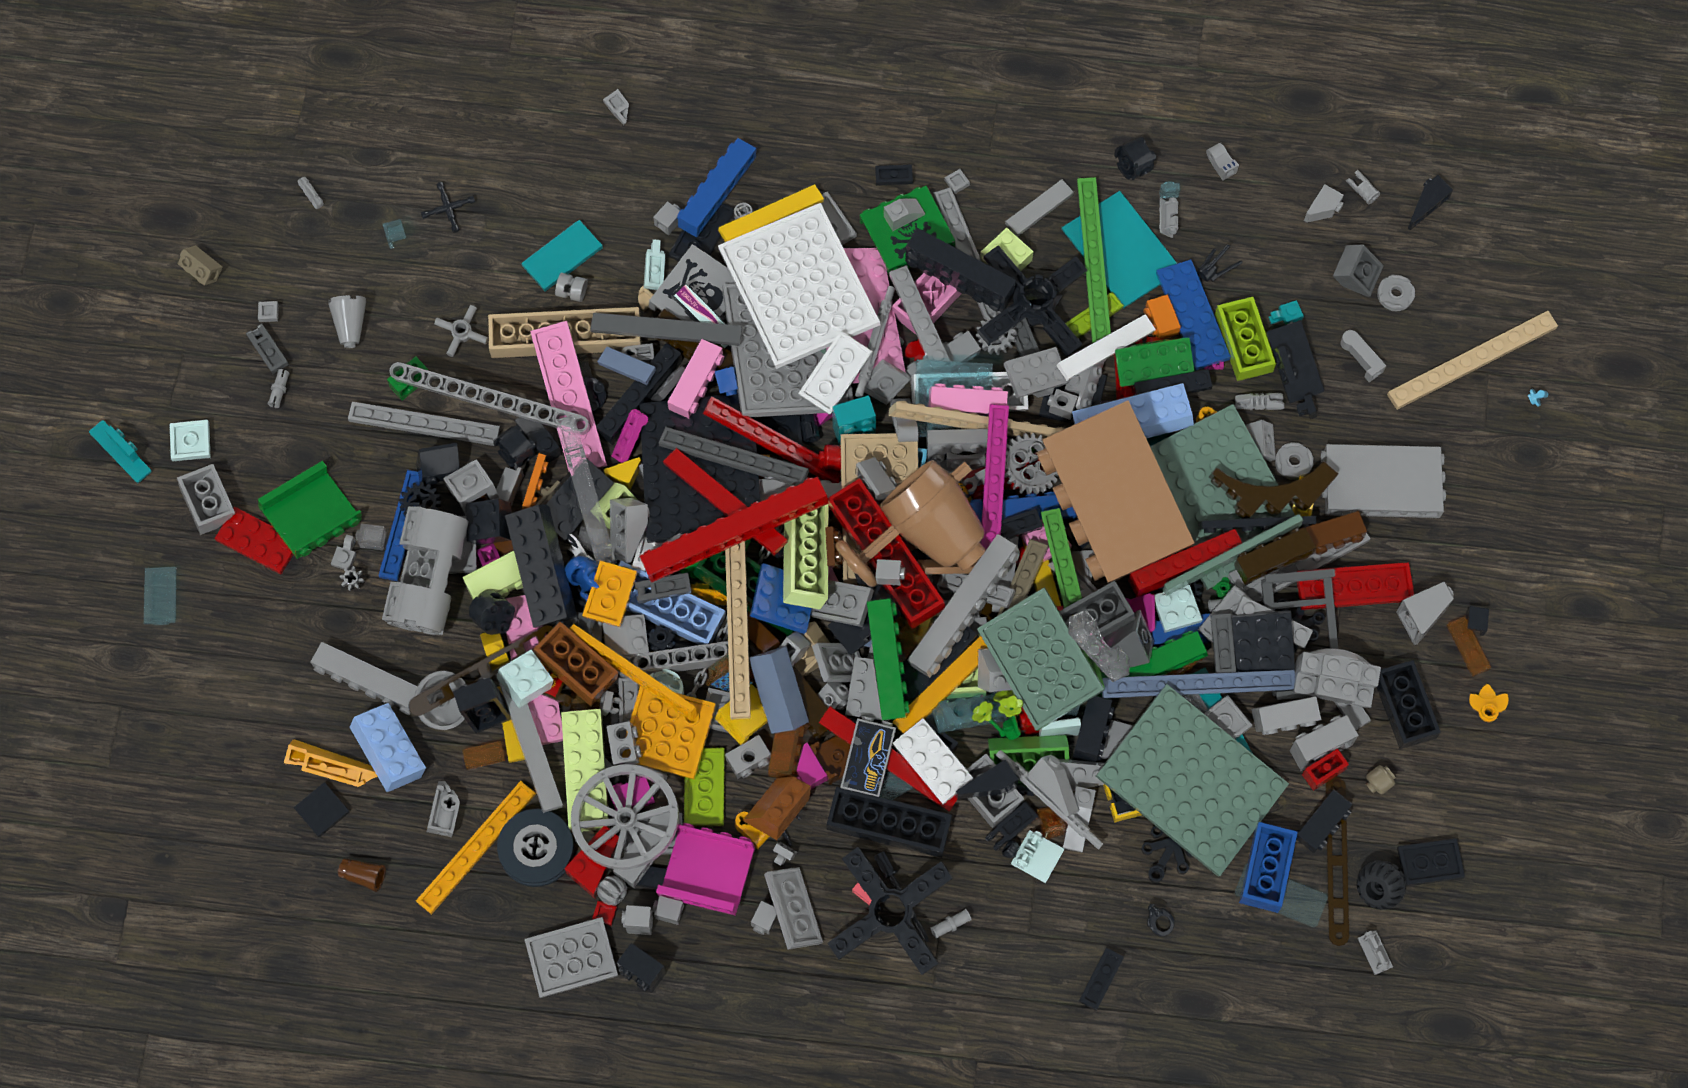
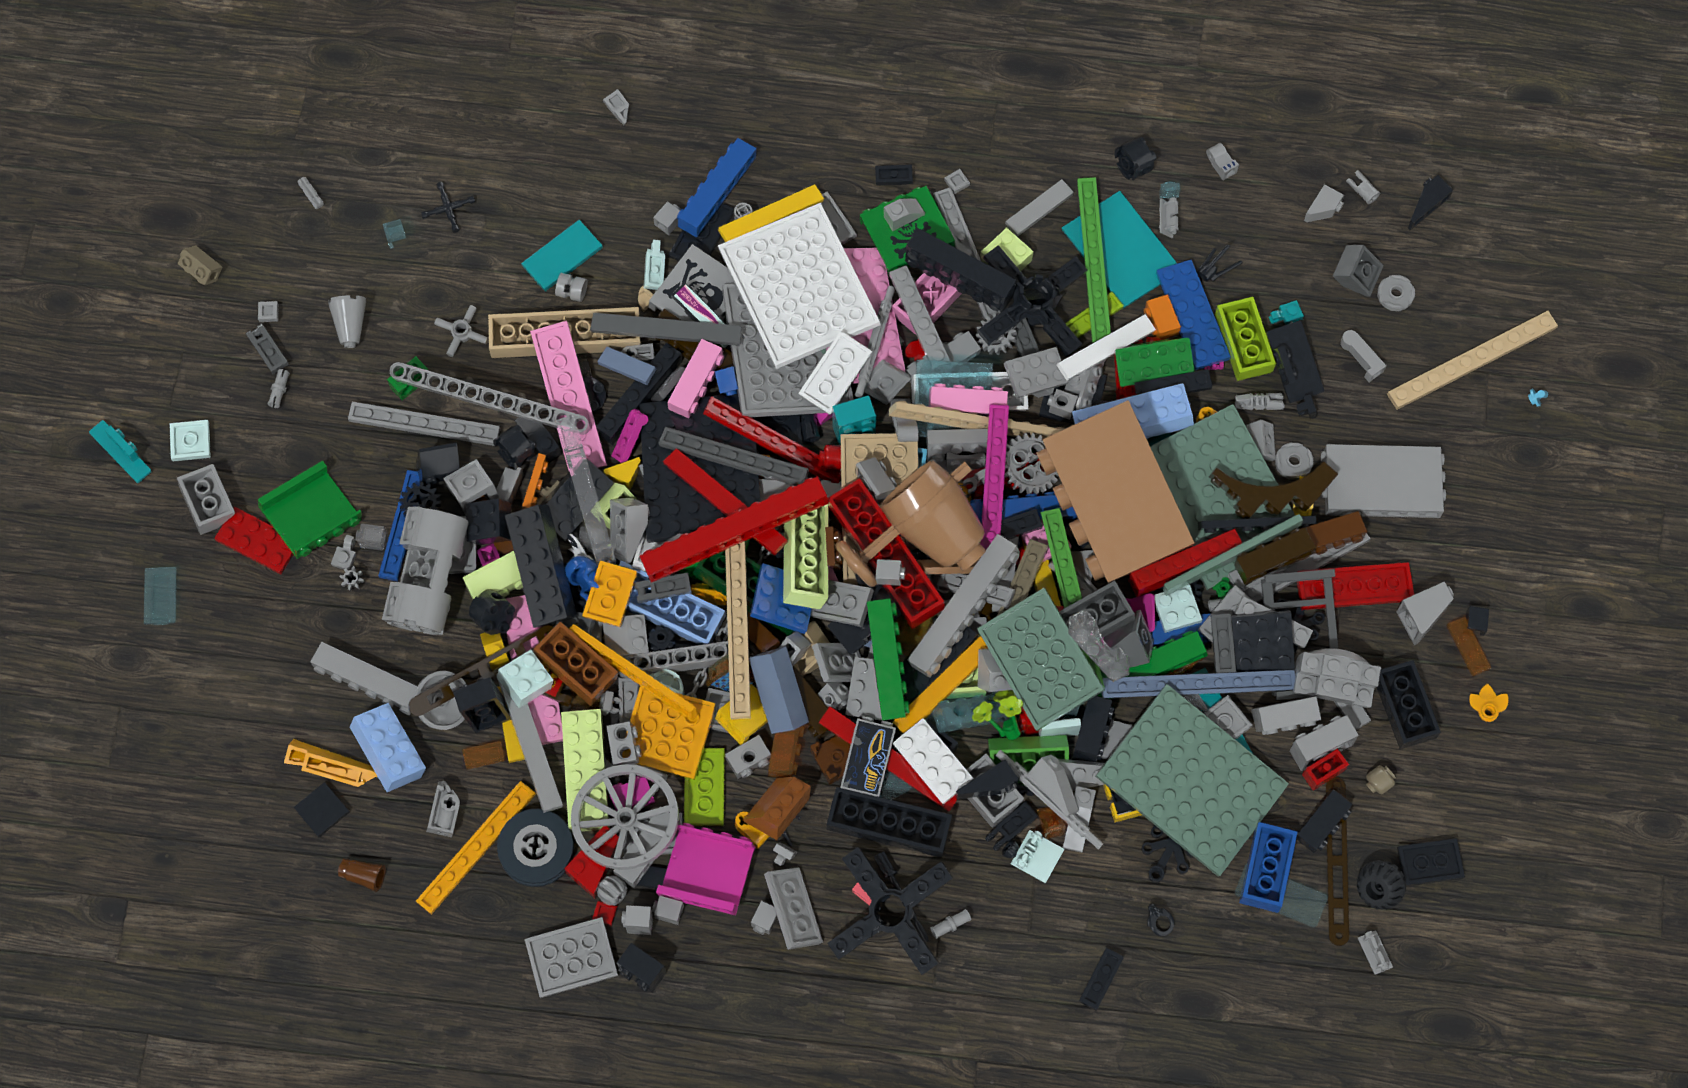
(809, 768): dark pink slope -> none

